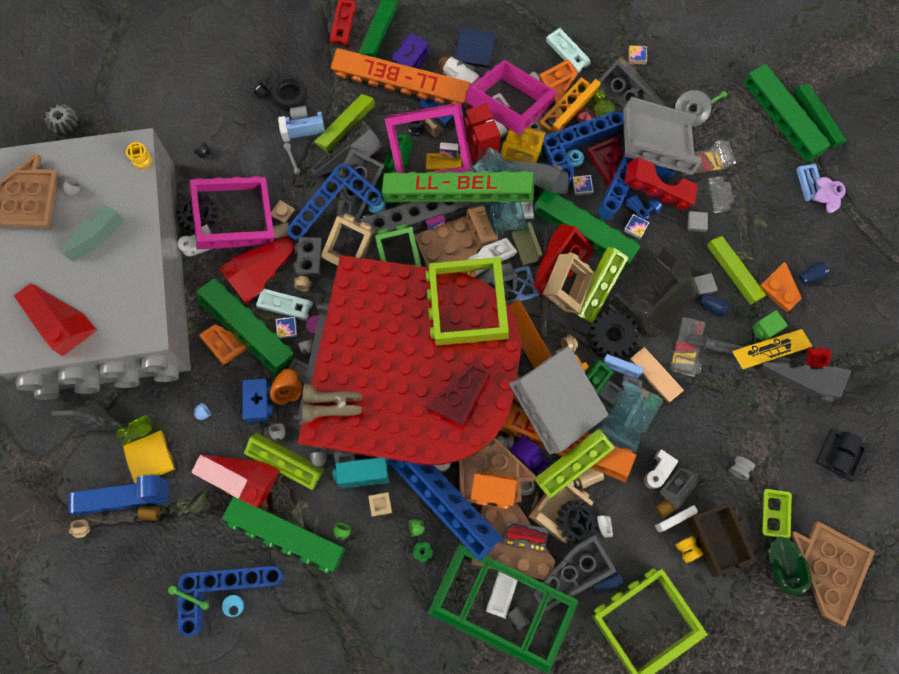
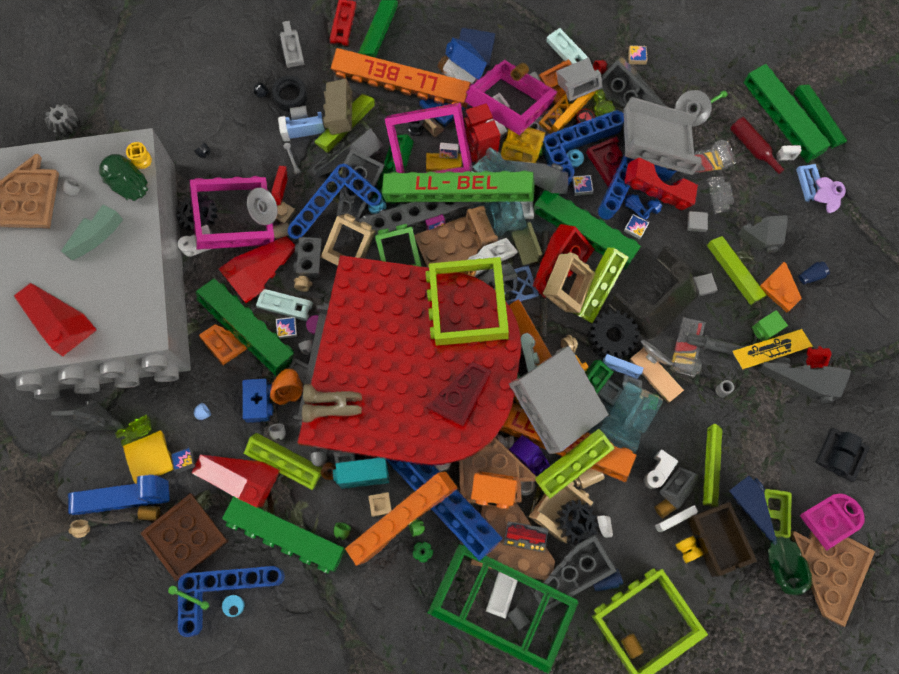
(123, 177): none -> dark green hair
(183, 460): none -> tile
(184, 537): none -> reddish brown plate
(262, 206): none -> light grey dish
(280, 184): none -> red tile
(291, 46): none -> light grey hinge
(326, 475): none -> reddish brown hinge
(338, 107): none -> dark tan brick
(400, 517): none -> orange arch
(412, 52): dark purple brick -> none
(466, 57): none -> blue slope
(519, 71): none -> pearl gold hinge
(530, 357): none -> light aqua plate
(579, 79): none -> light grey hips
(601, 66): none -> red hinge
(632, 646): none -> pearl gold hinge
(654, 354): none -> light grey dish
(712, 466): none -> lime slope
(715, 305): dark blue cone -> none
(728, 385): none -> light grey hinge
(742, 468): light grey wheel -> none
(751, 498): none -> dark blue slope
(755, 143): none -> dark red piece
(766, 235): none -> dark grey slope
(788, 152): none -> white tile
(832, 521): none -> dark pink tile

